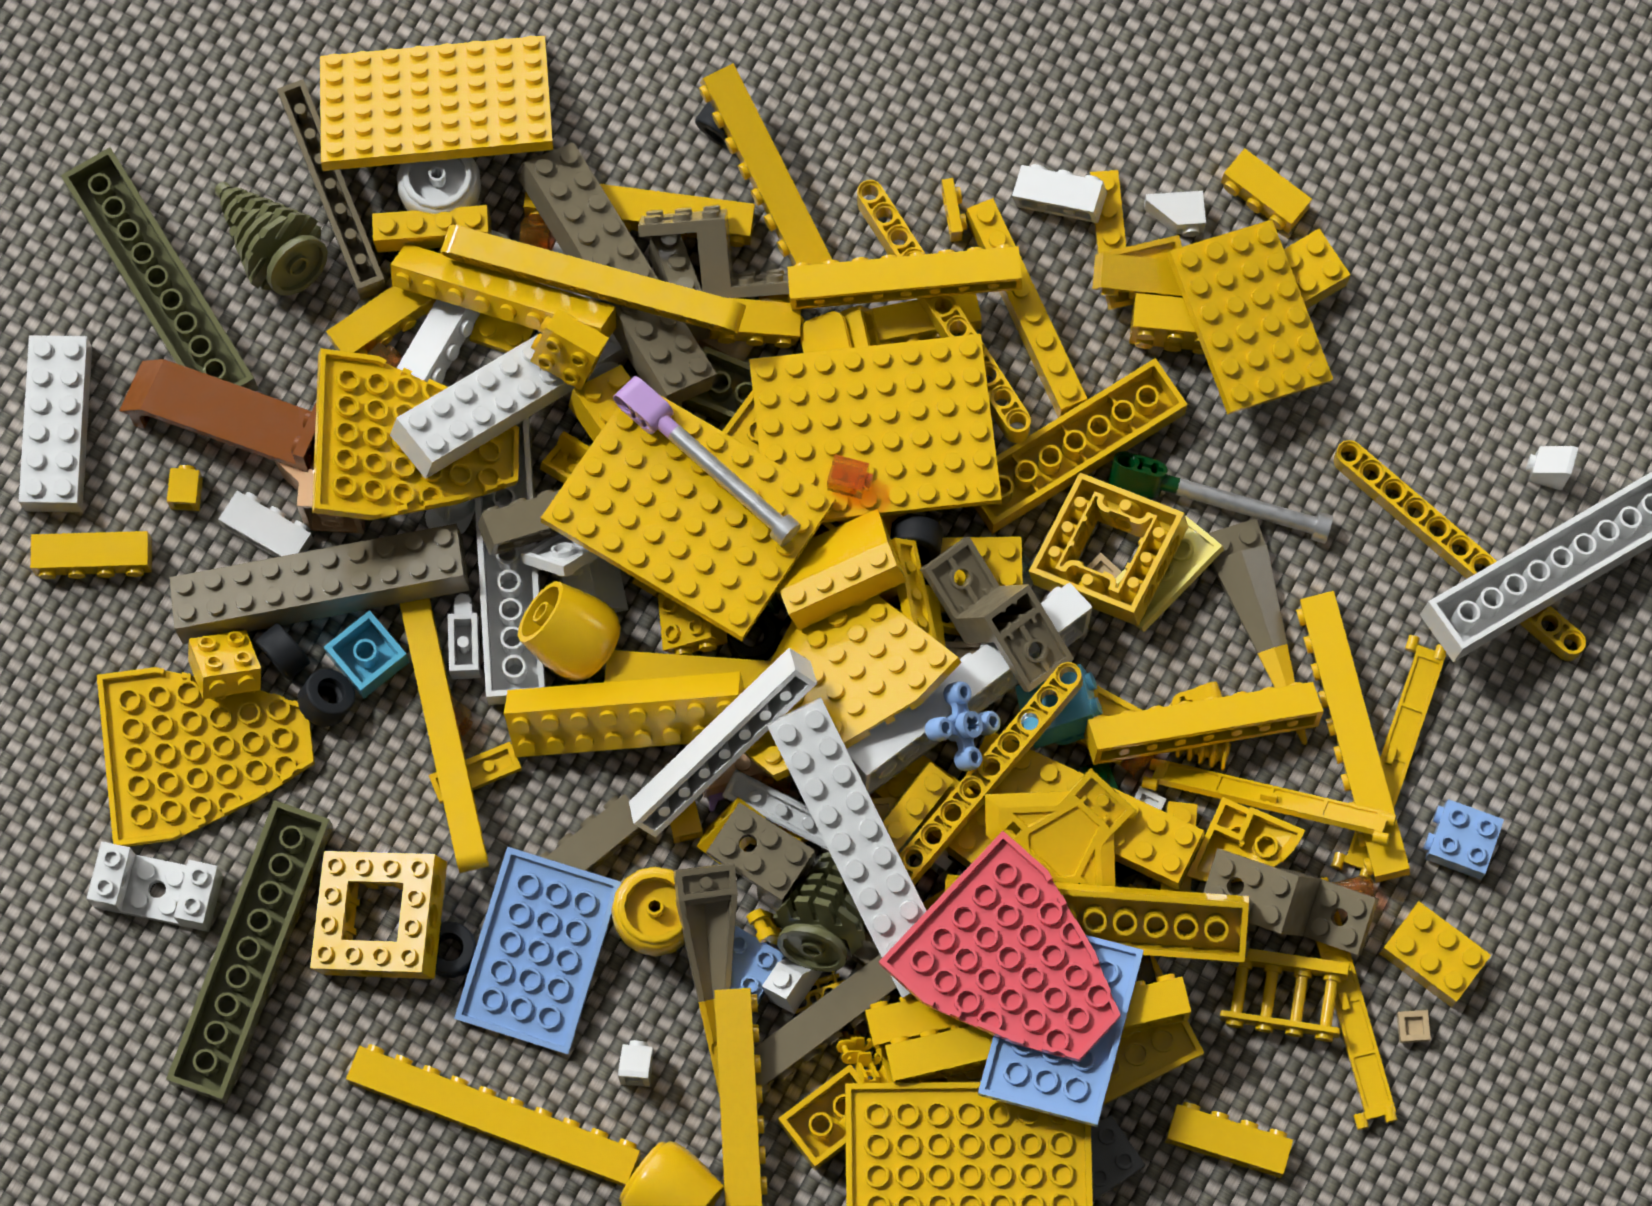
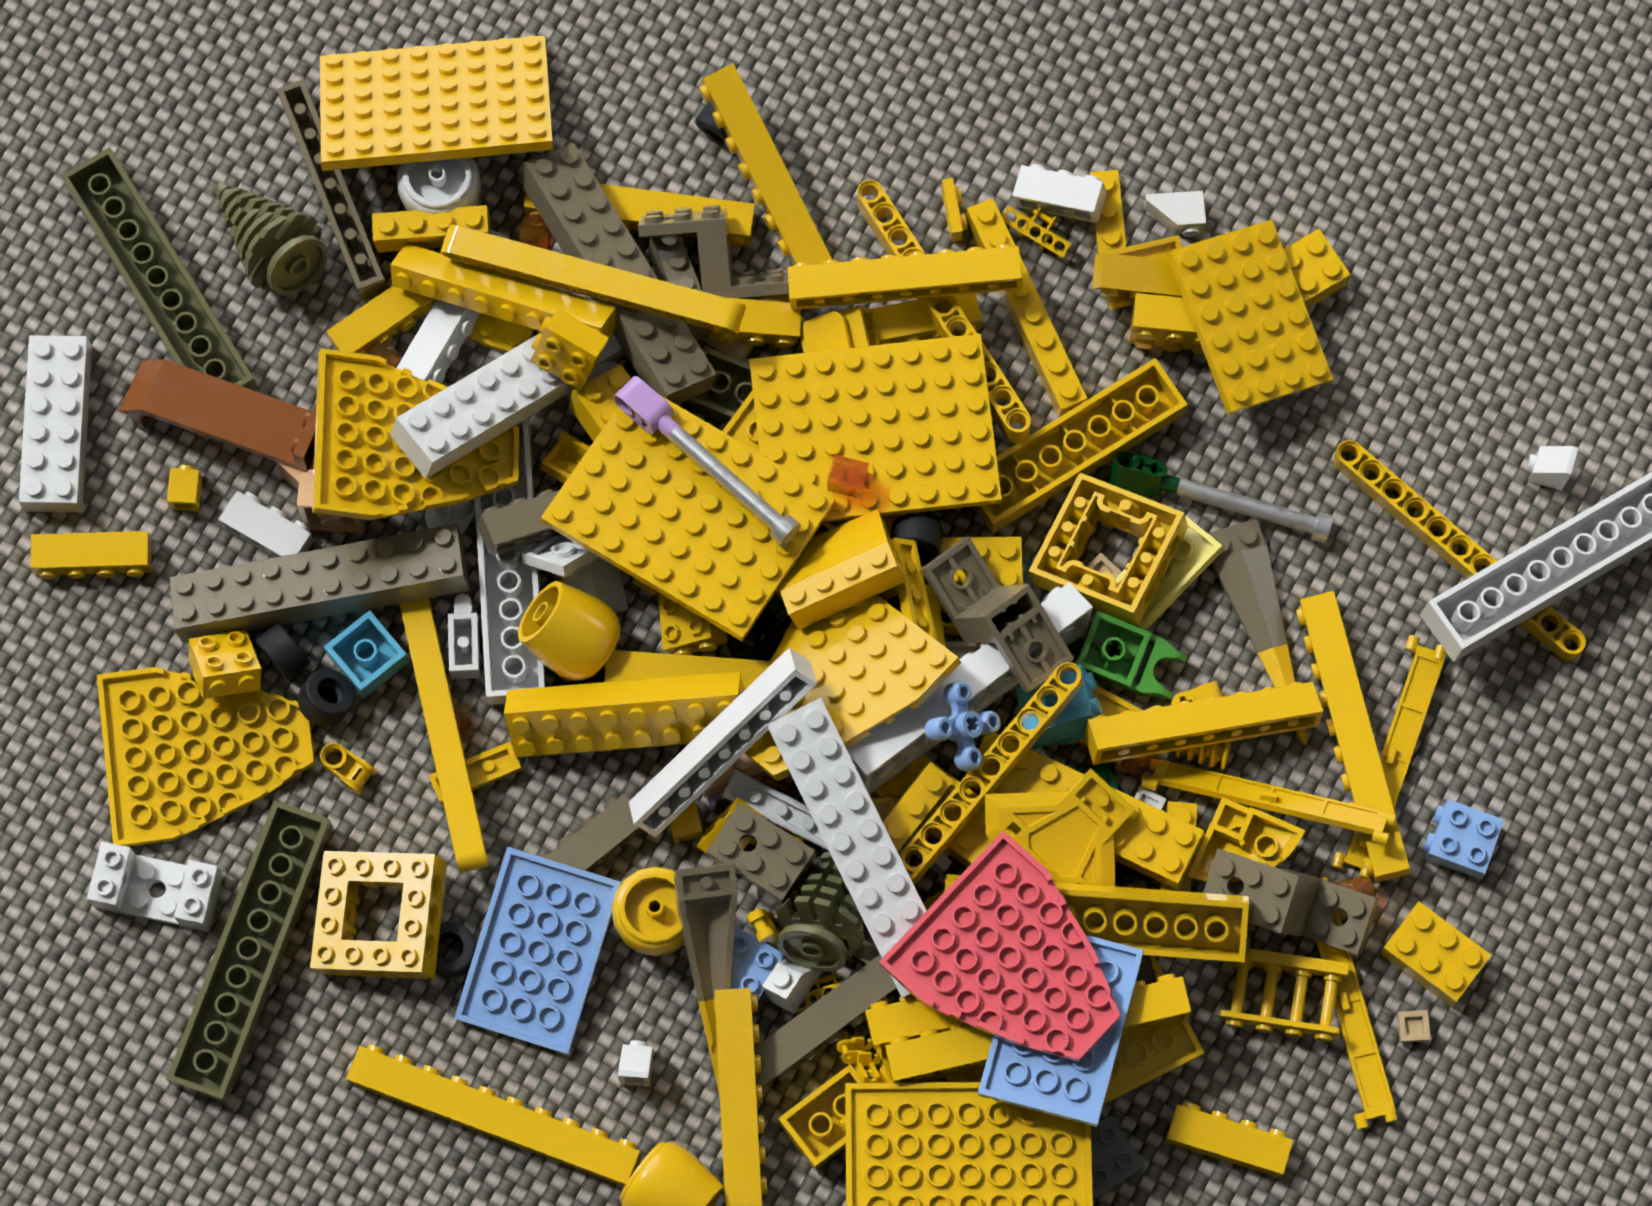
(351, 771): none -> yellow piece
(1031, 222): none -> yellow piece
(1136, 659): none -> bright green brick
(1265, 191): yellow brick -> none

